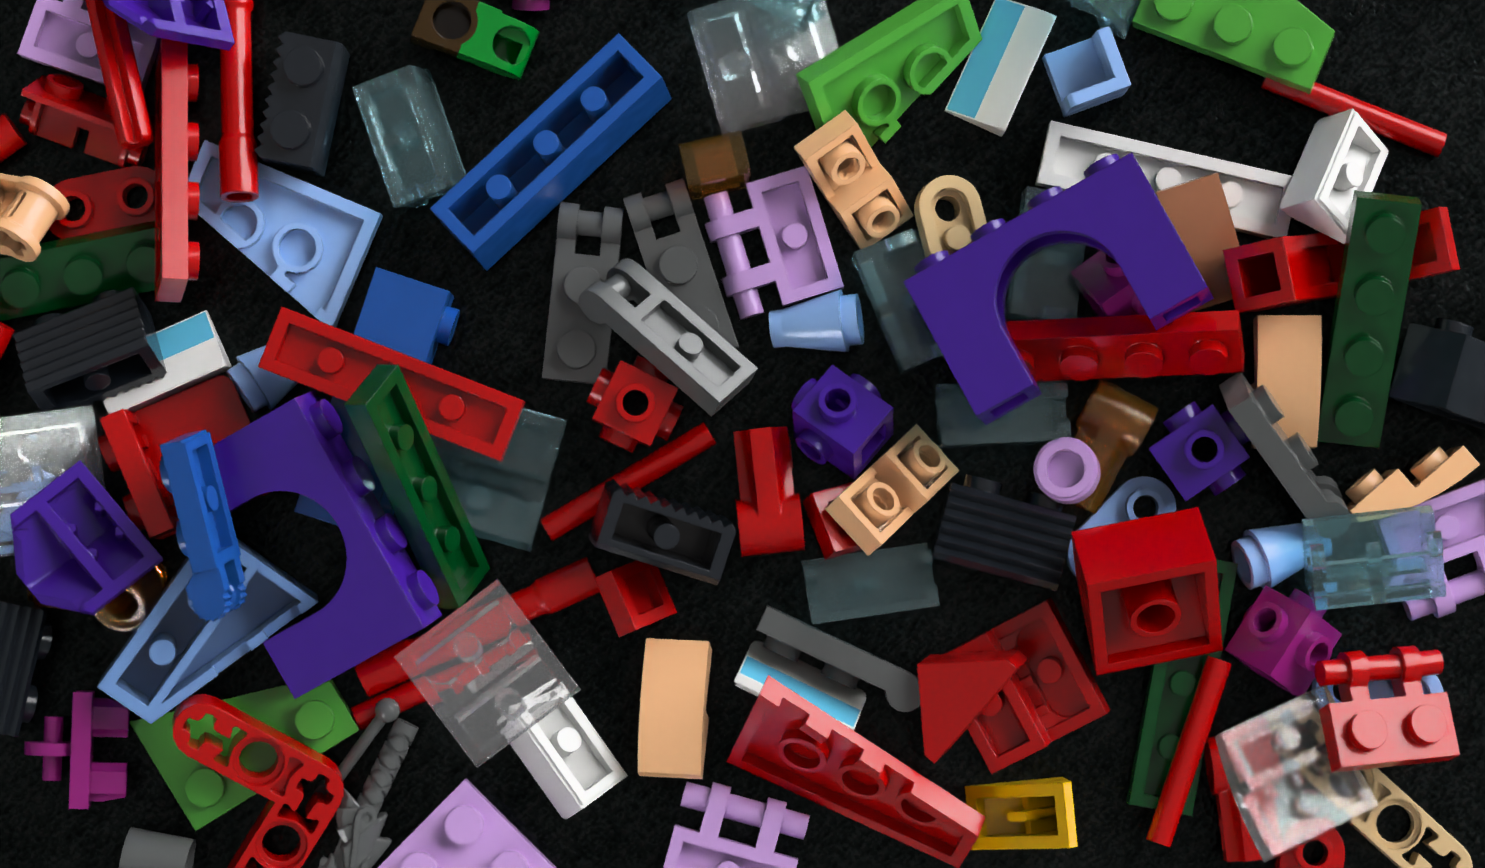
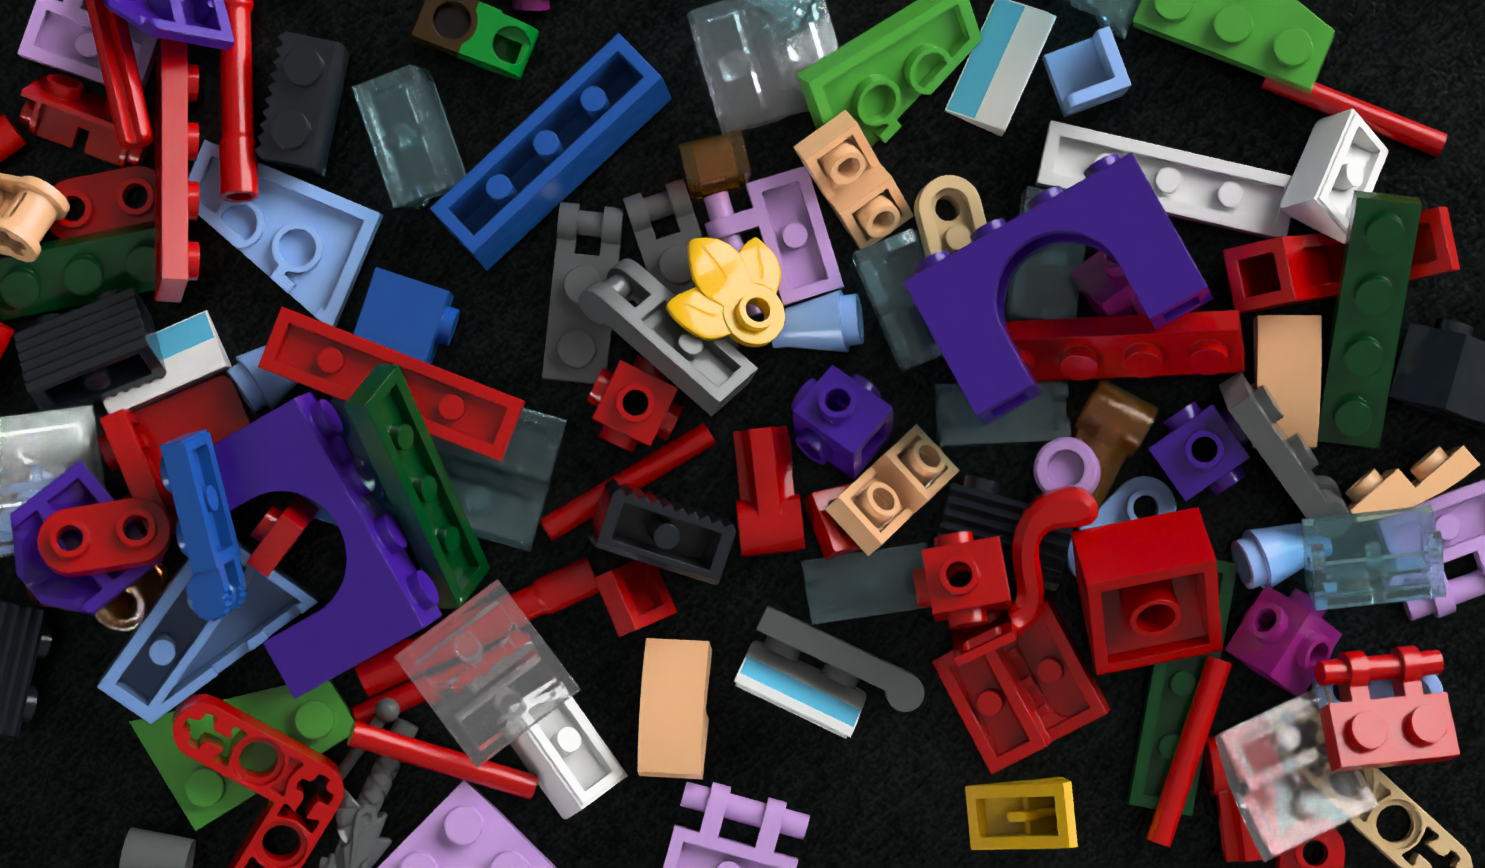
(88, 779): magenta hips -> none
(104, 538): none -> red plate
(279, 532): none -> red plate
(441, 760): none -> red bar
(724, 287): none -> yellow plate
(843, 771): red wing -> none
(957, 690): red slope -> none
(960, 554): none -> red brick
(1049, 511): none -> red piece
(1205, 227): nougat slope -> none

